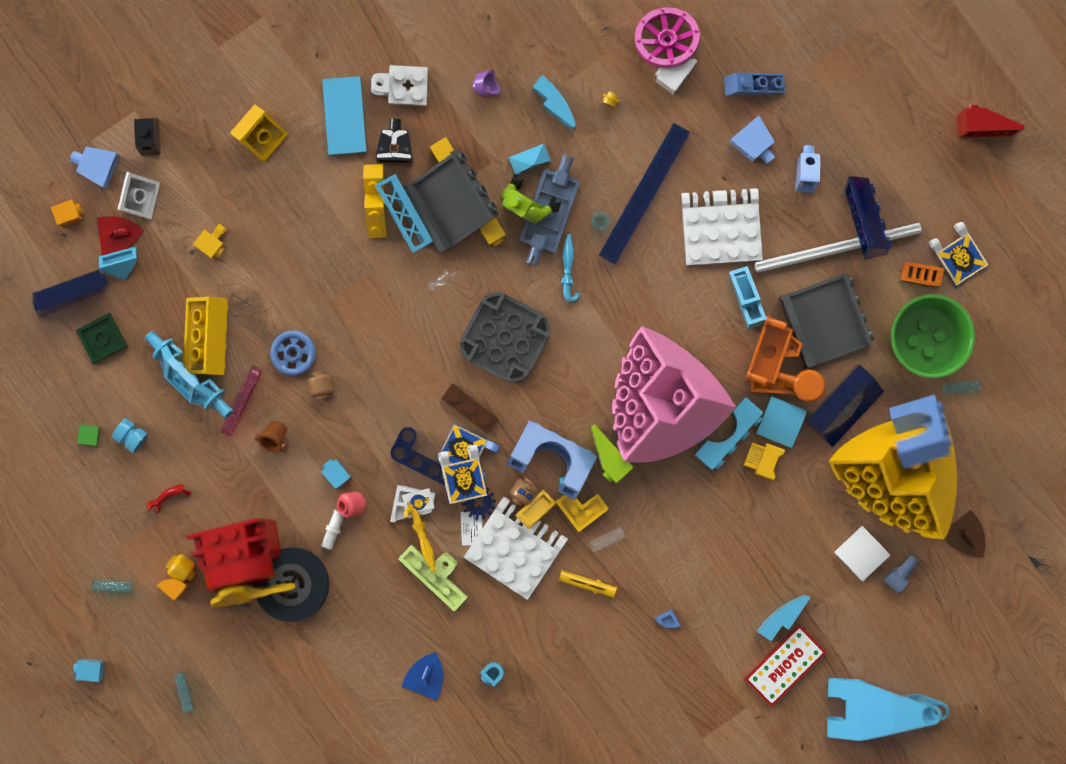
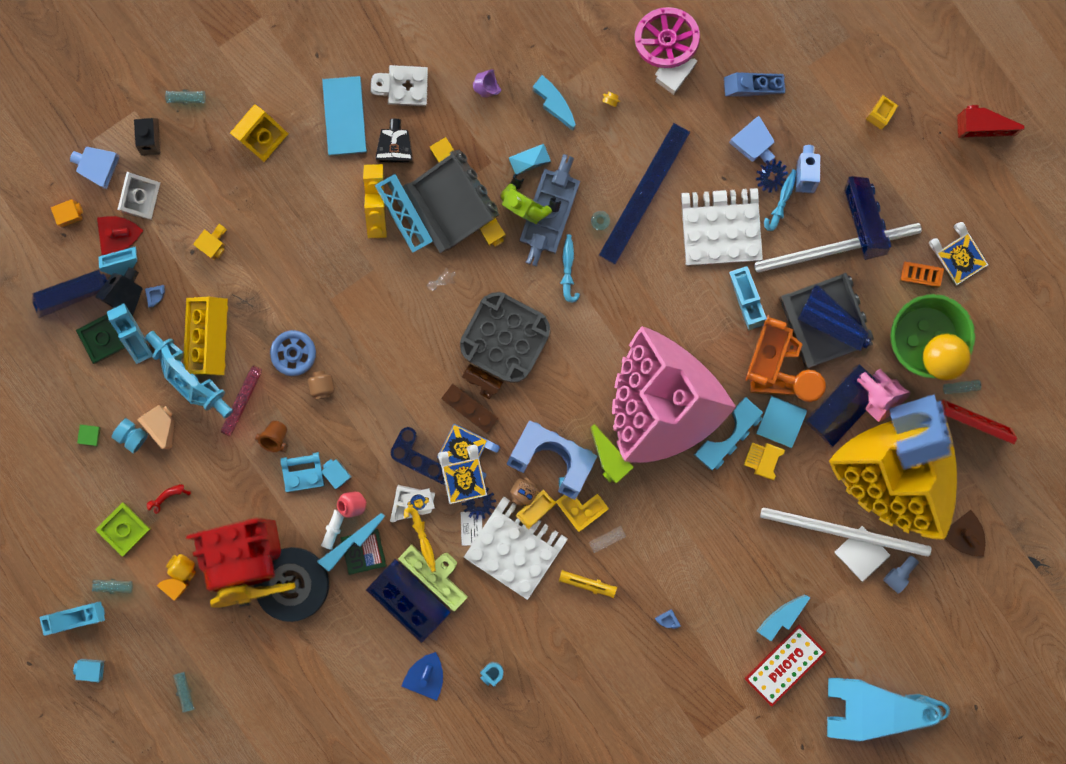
(72, 618): none -> medium azure arch
(121, 290): none -> black torso
(122, 529): none -> lime tile
(129, 333): none -> medium azure slope
(155, 295): none -> medium blue tile
(159, 425): none -> light nougat slope
(185, 96): none -> clear light blue pin
(304, 478): none -> medium azure plate
(358, 537): none -> medium azure slope
(367, 556): none -> tile
(408, 601): none -> clear blue slope
(488, 383): none -> reddish brown hinge
(765, 173): none -> clear blue gear
(785, 194): none -> medium azure piece
(831, 318): none -> clear blue slope
(847, 532): none -> white axle
(882, 112): none -> yellow slope
(883, 395): none -> bright pink piece
(946, 357): none -> yellow piece
(978, 421): none -> red tile

